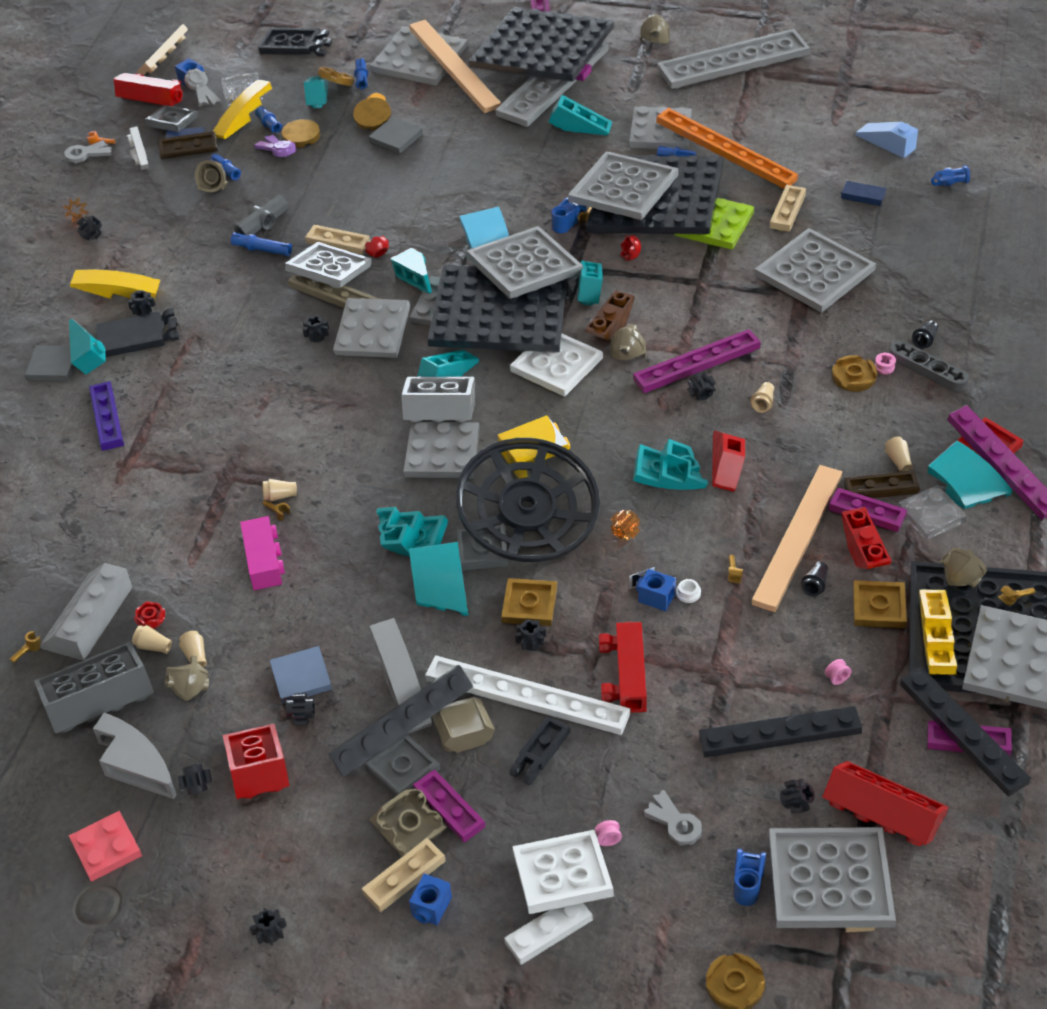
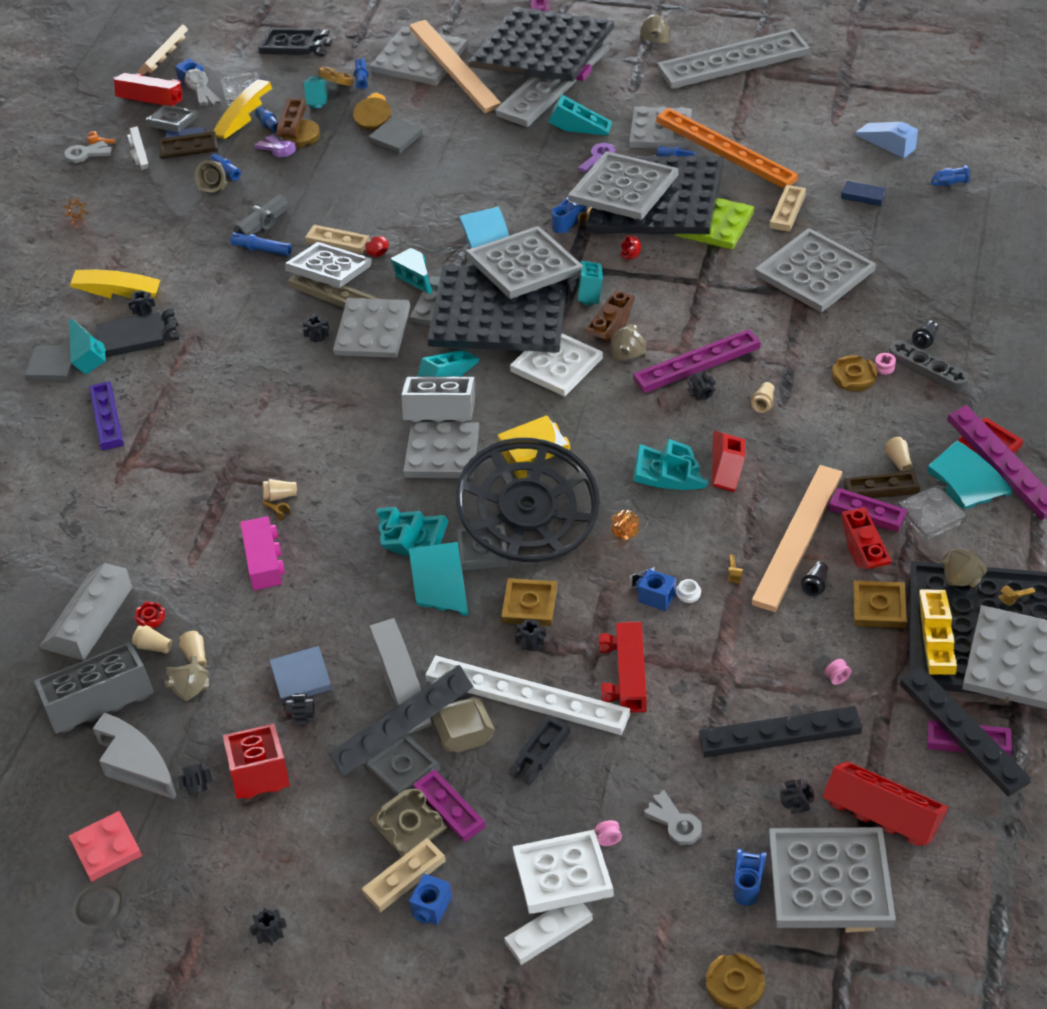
(32, 644): pearl gold hand -> none
(89, 227): black gear -> none
(291, 117): none -> reddish brown plate
(596, 153): none -> medium lavender piece

